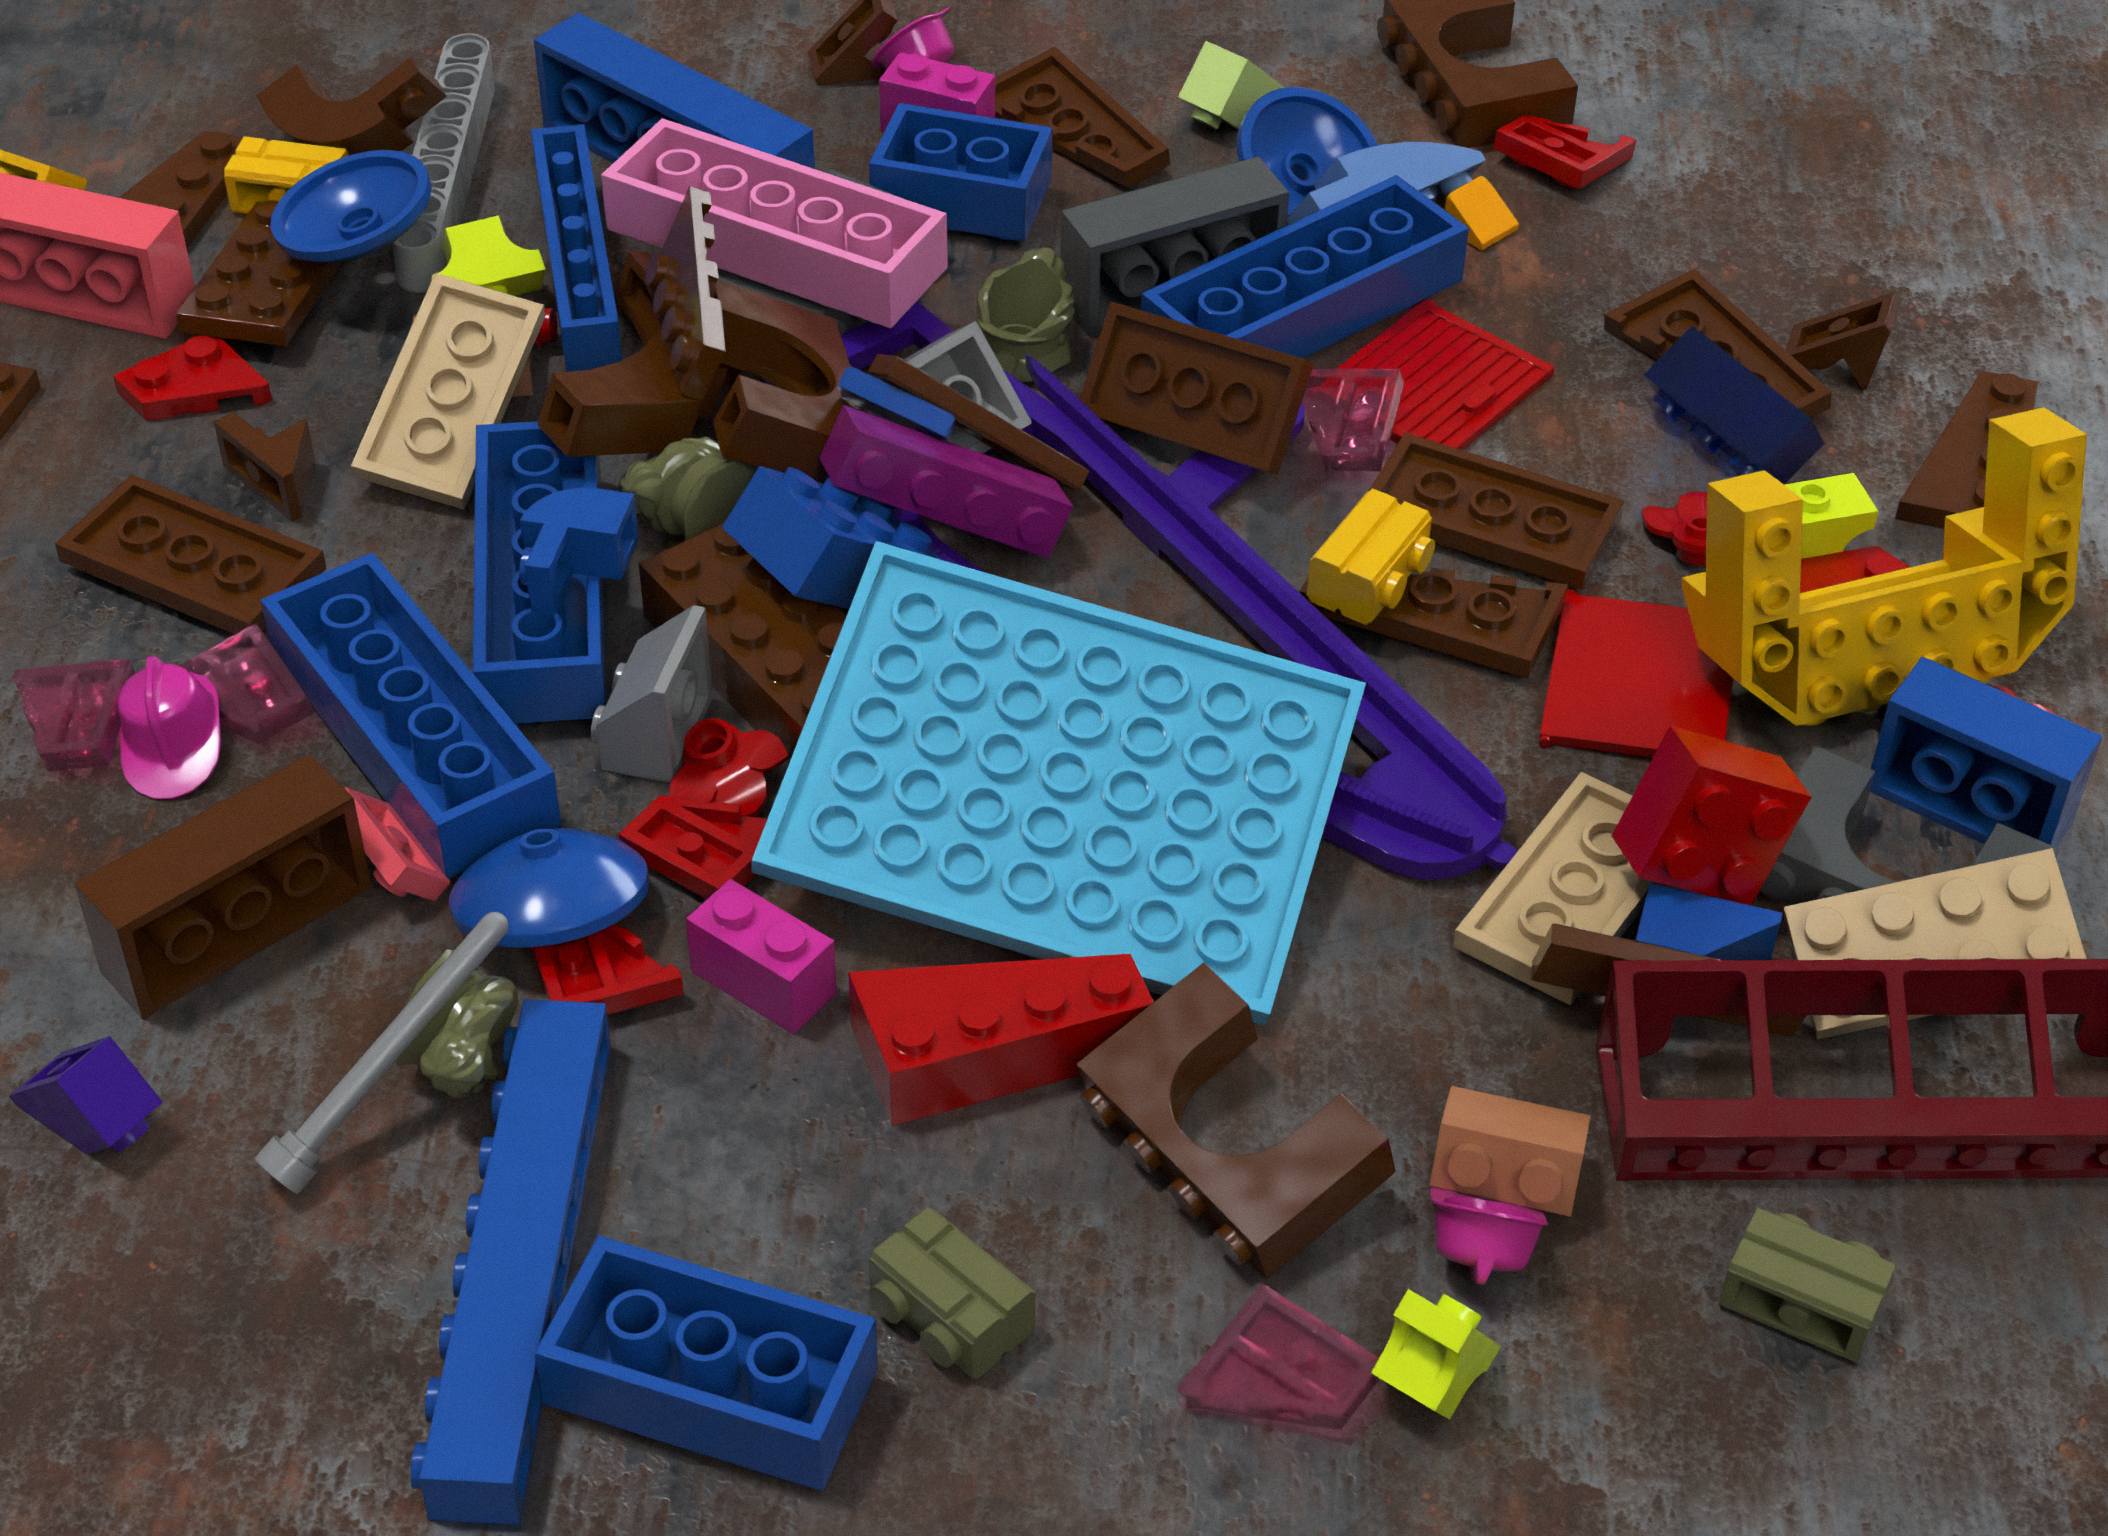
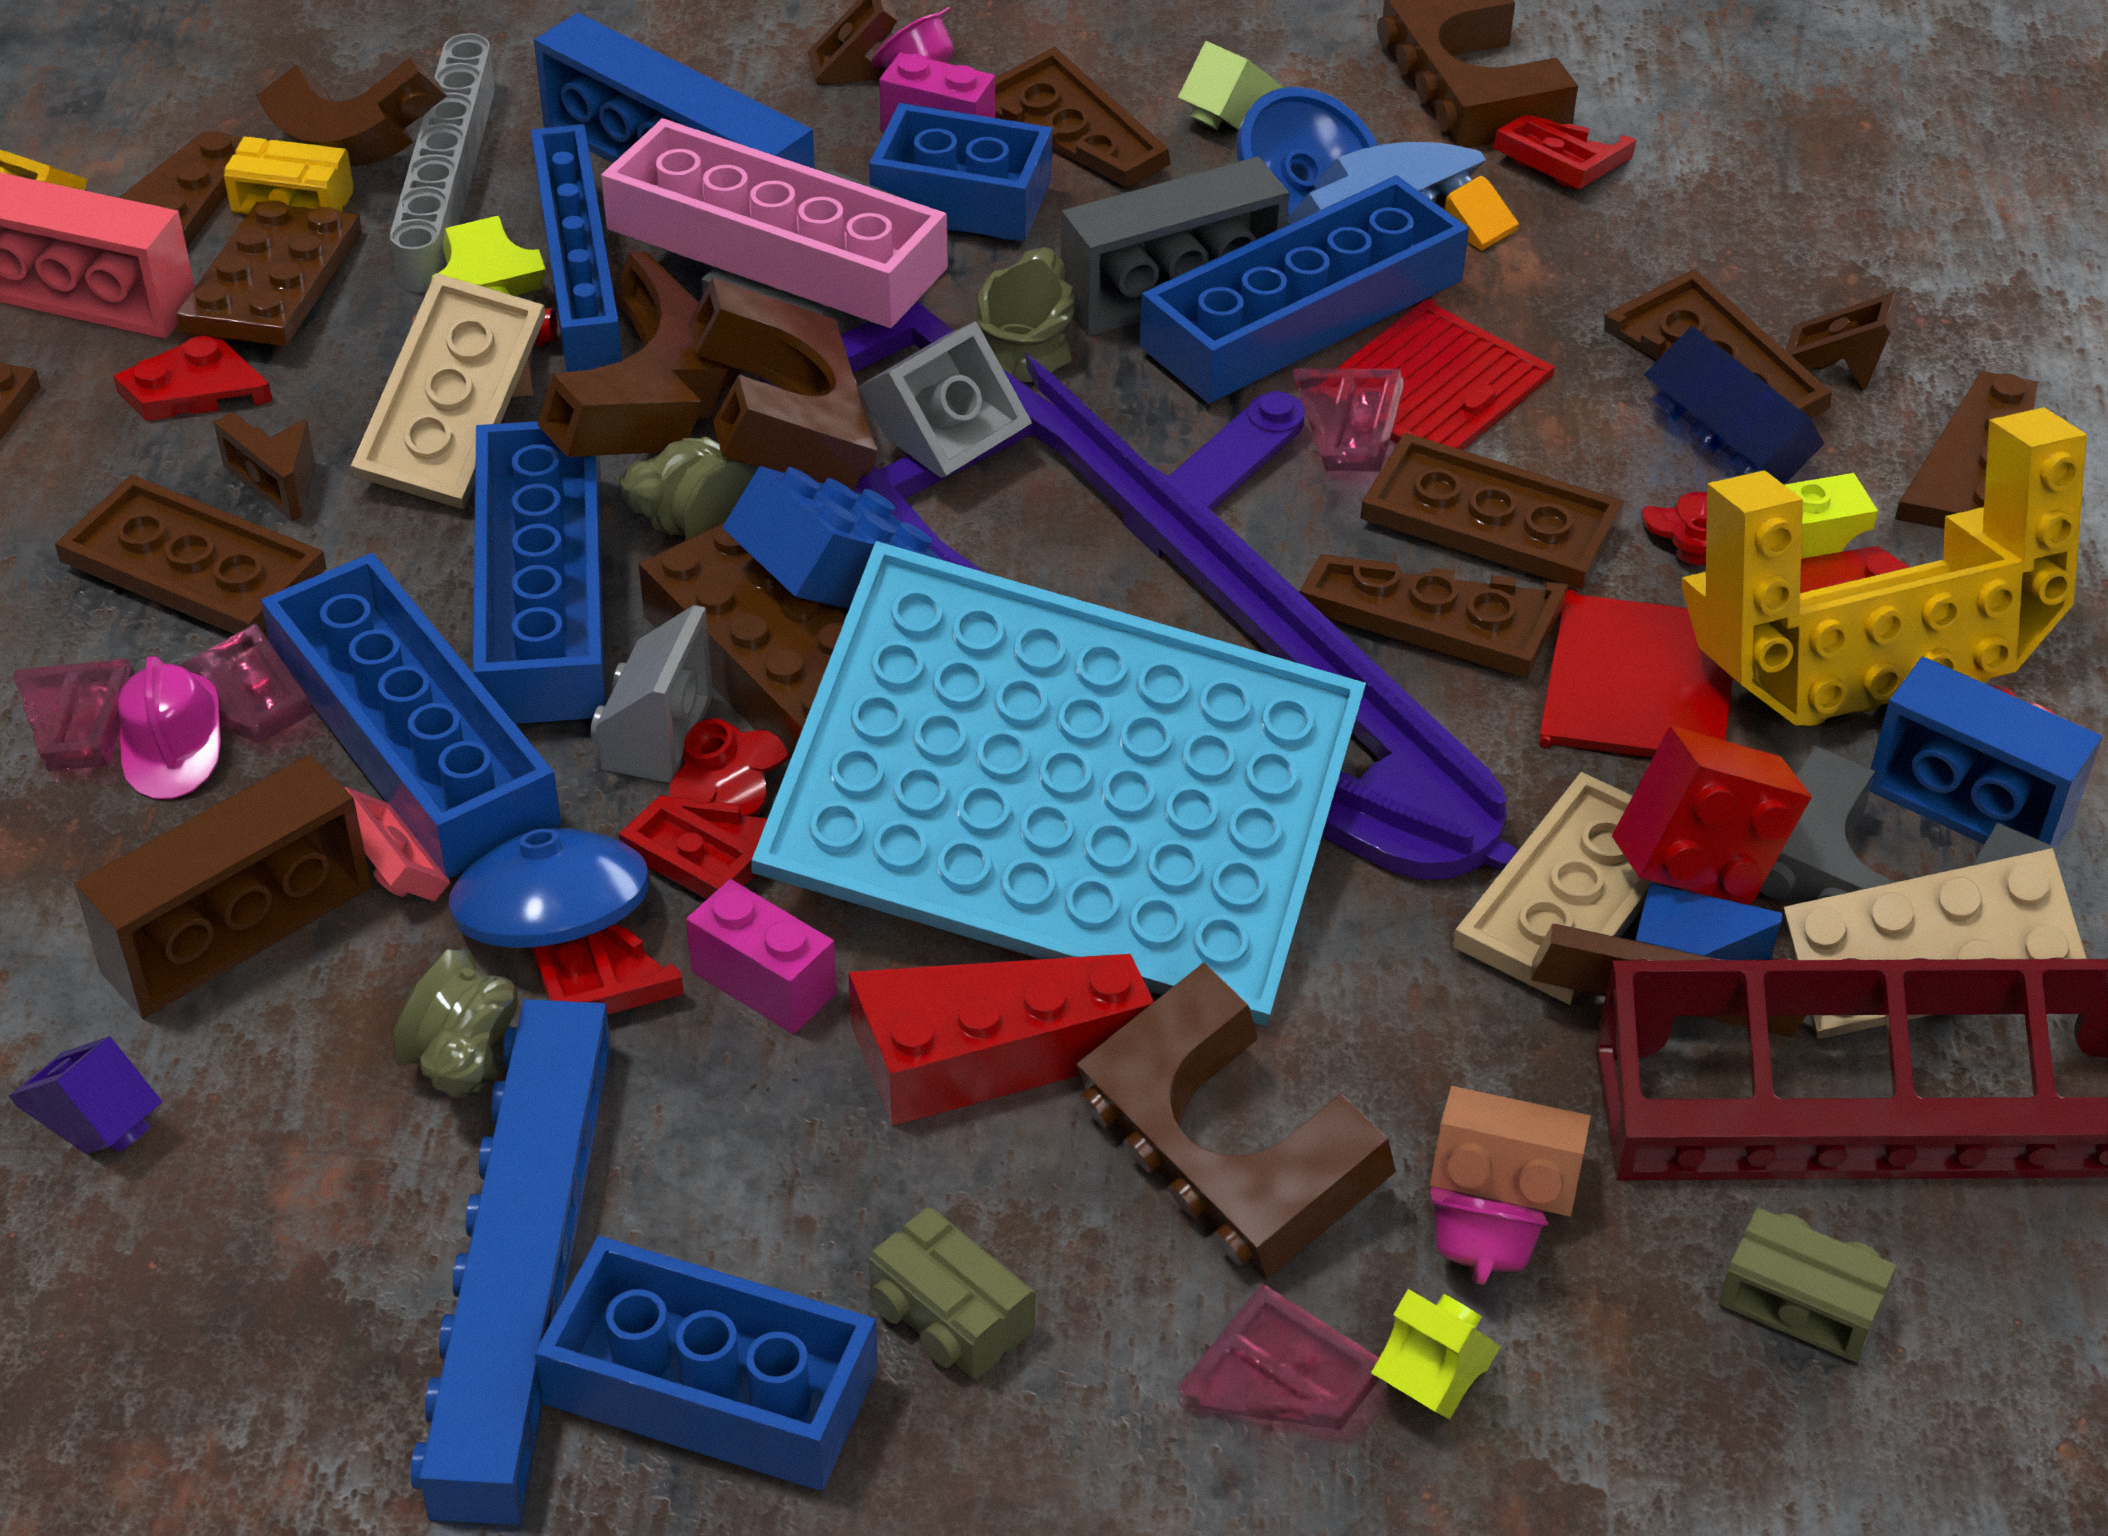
(295, 1154): light grey piece -> none
(351, 207): blue dish -> none
(578, 534): blue brick -> none
(684, 299): reddish brown wing -> none
(895, 404): blue tile -> none
(945, 482): magenta brick -> none
(980, 422): reddish brown tile -> none
(1196, 387): reddish brown plate -> none
(1371, 557): yellow brick -> none

